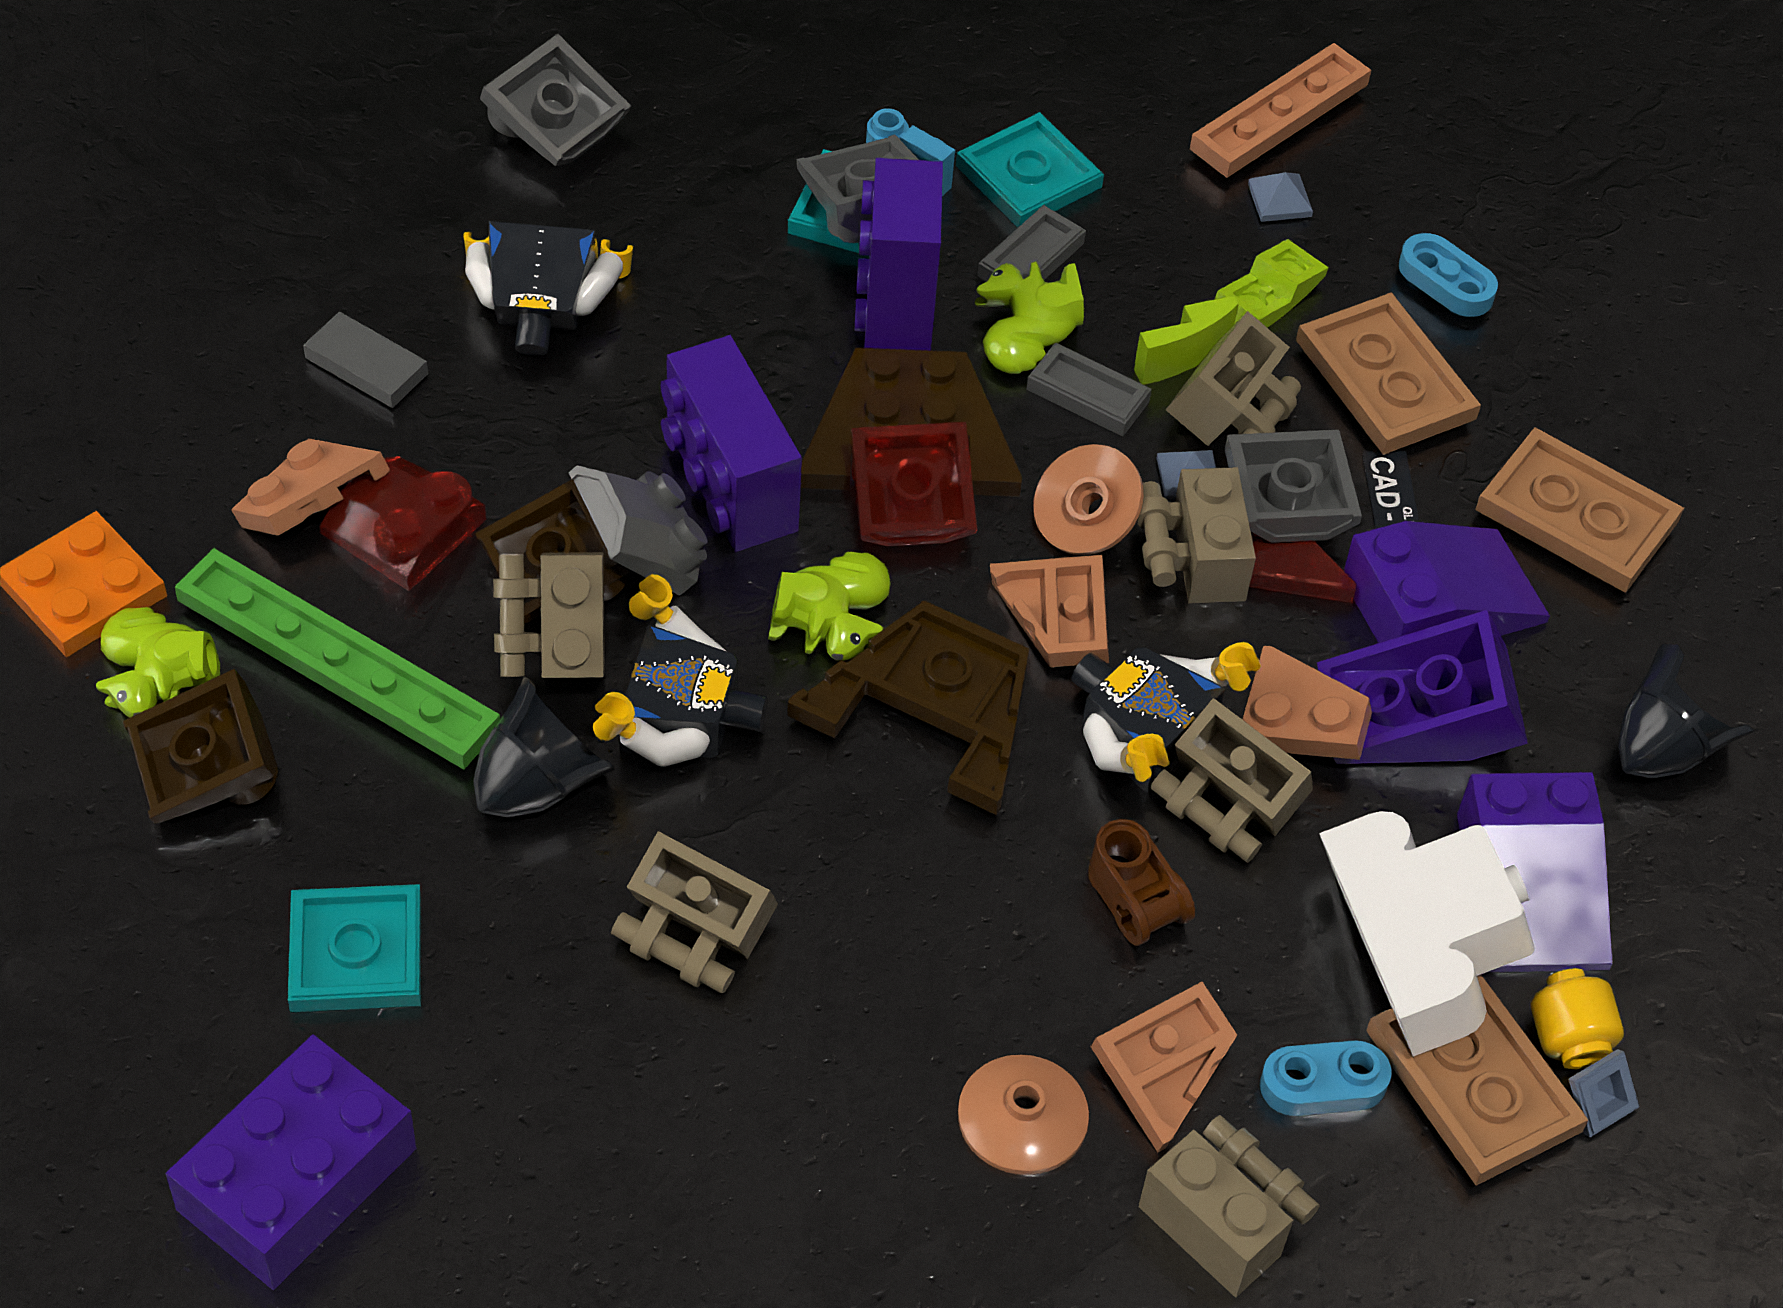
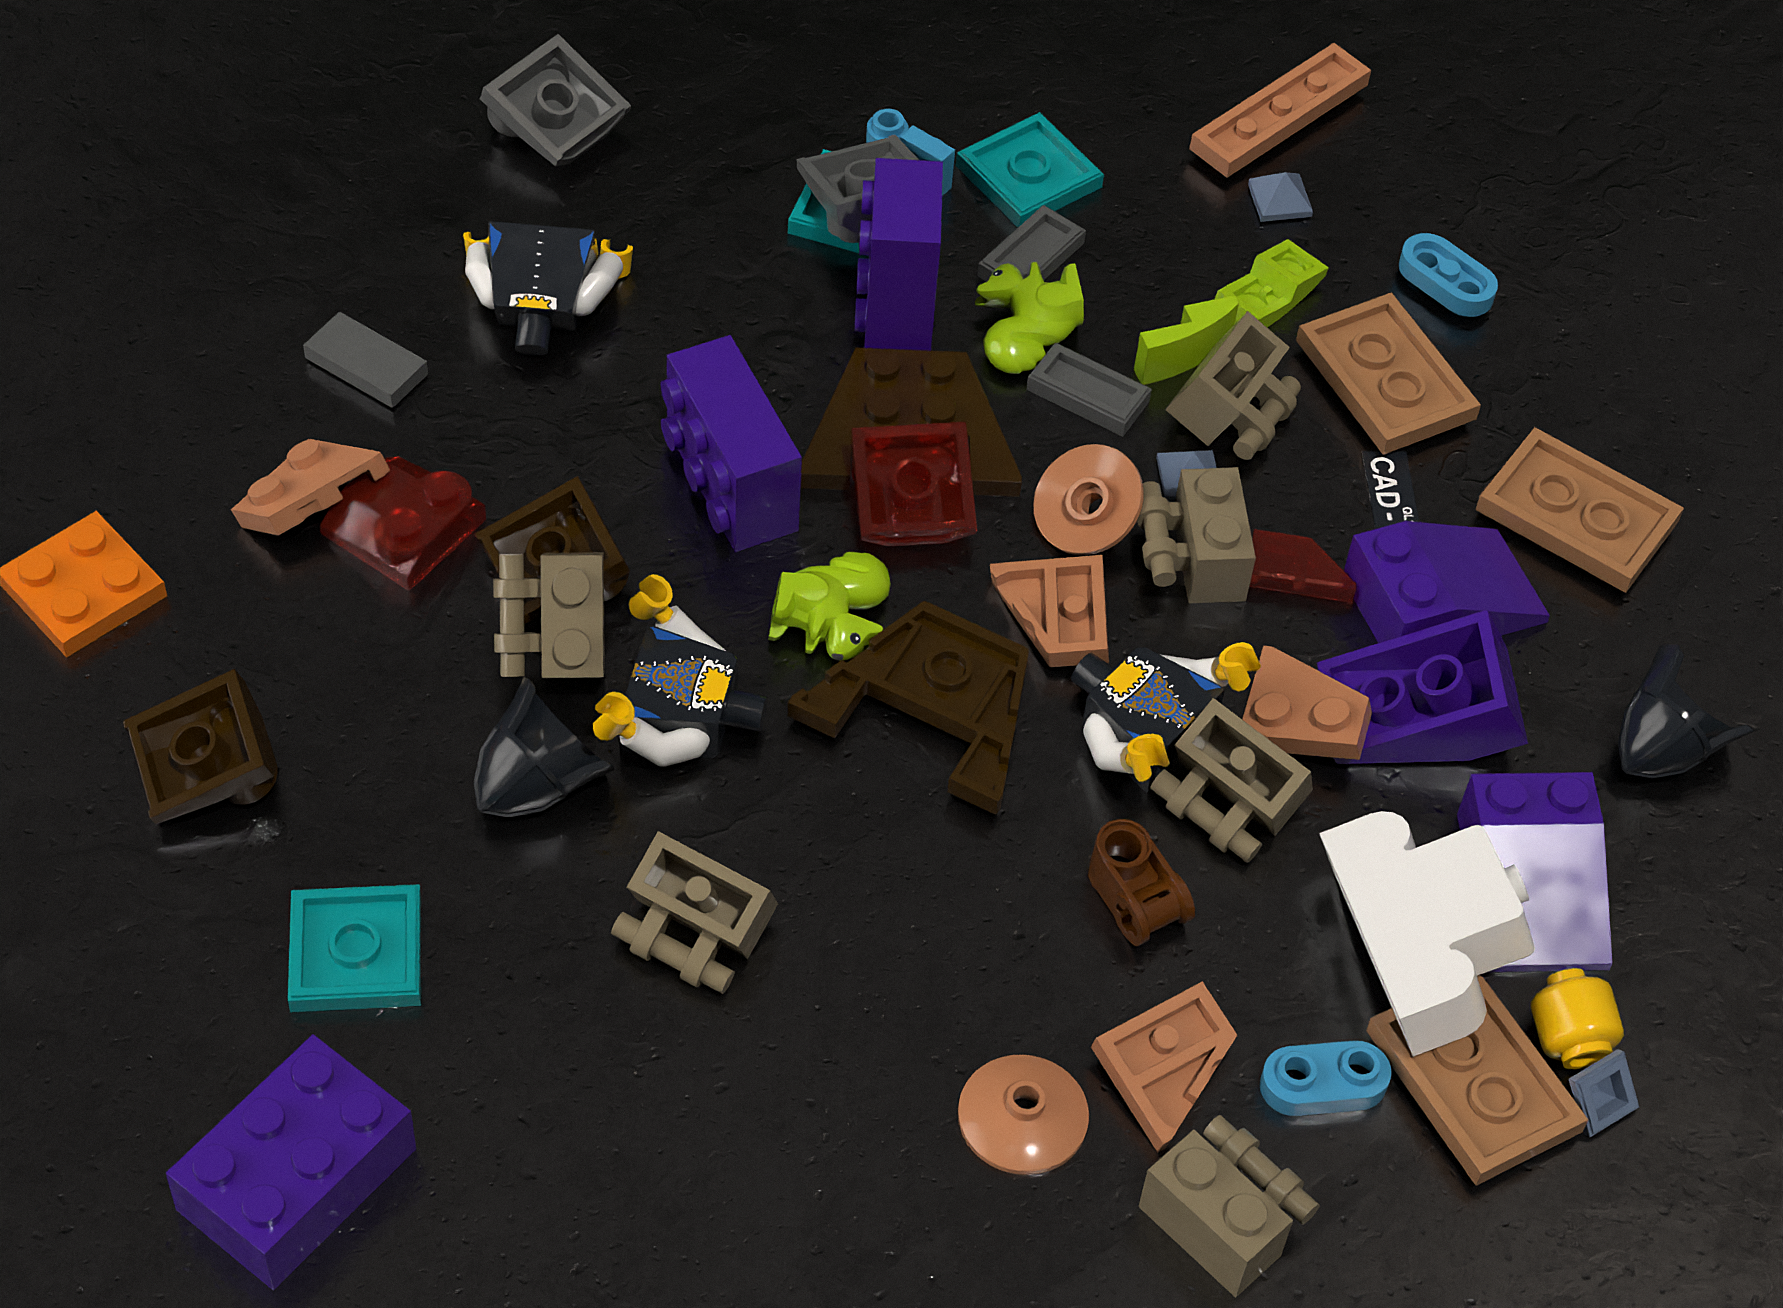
(164, 659): lime animal -> none
(338, 658): bright green plate -> none
(644, 524): dark grey slope -> none
(1295, 484): dark grey slope -> none

